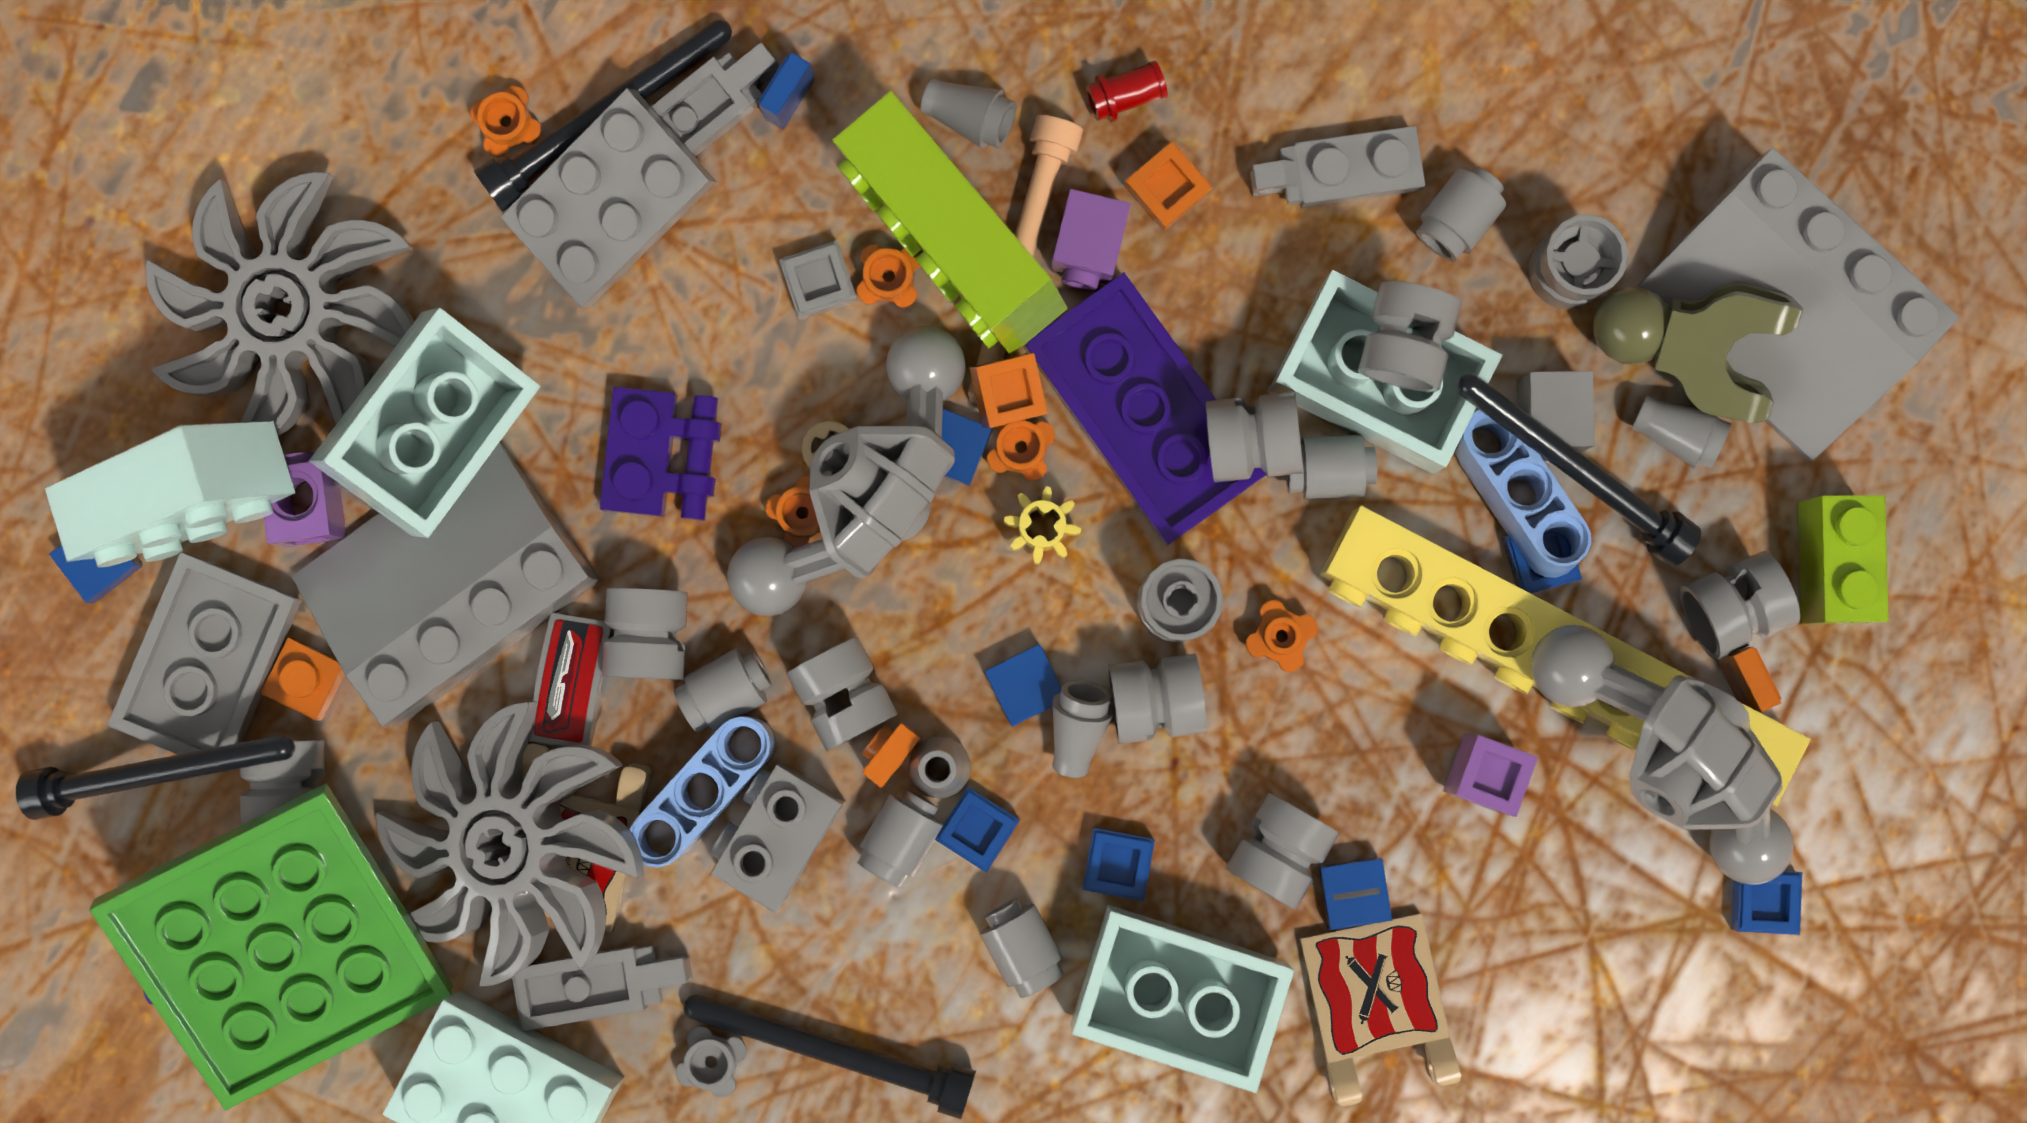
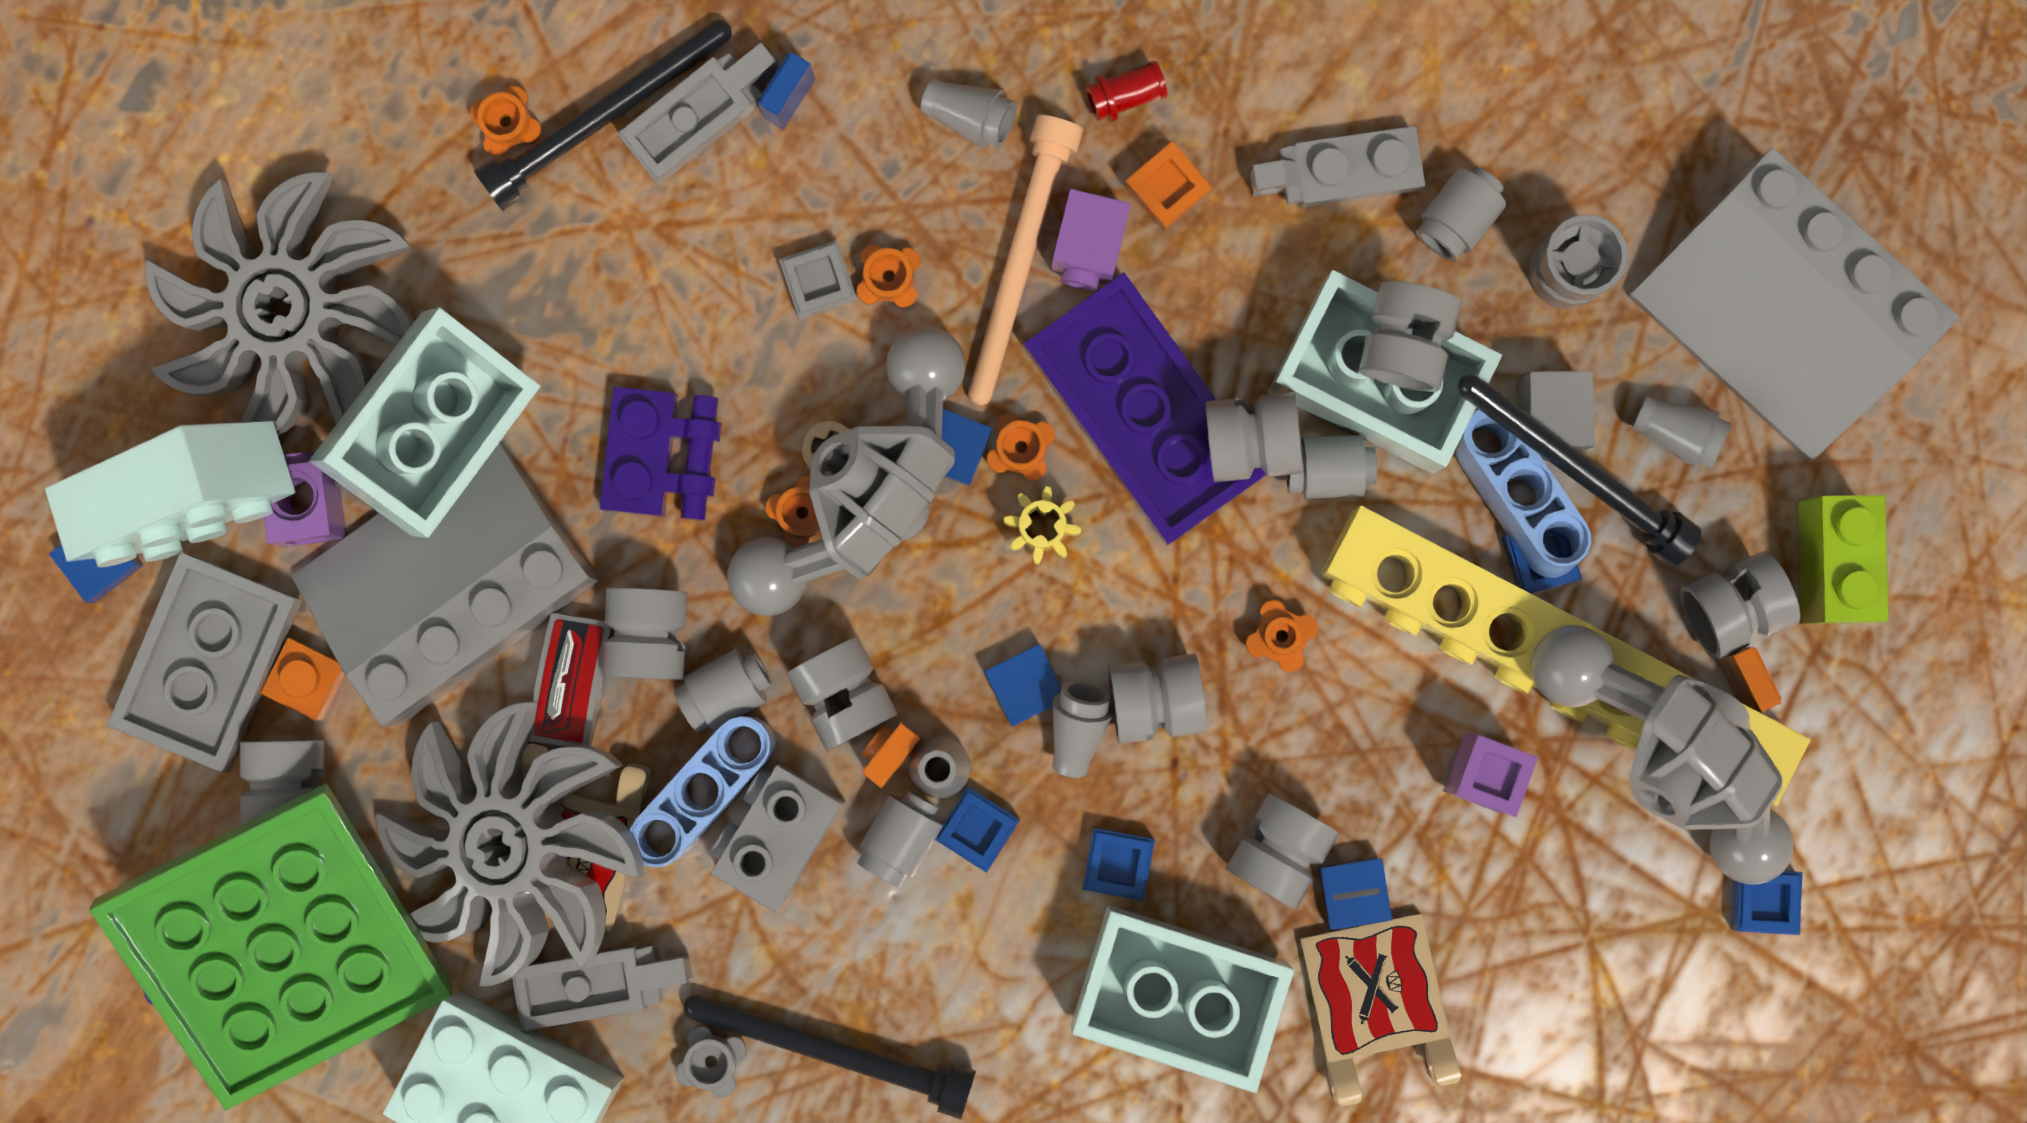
(50, 791): black piece -> none
(608, 198): light grey plate -> none
(941, 213): lime brick -> none
(1008, 390): orange plate -> none
(1022, 947): light grey brick -> none
(1179, 601): light grey wheel -> none
(1695, 338): olive piece -> none

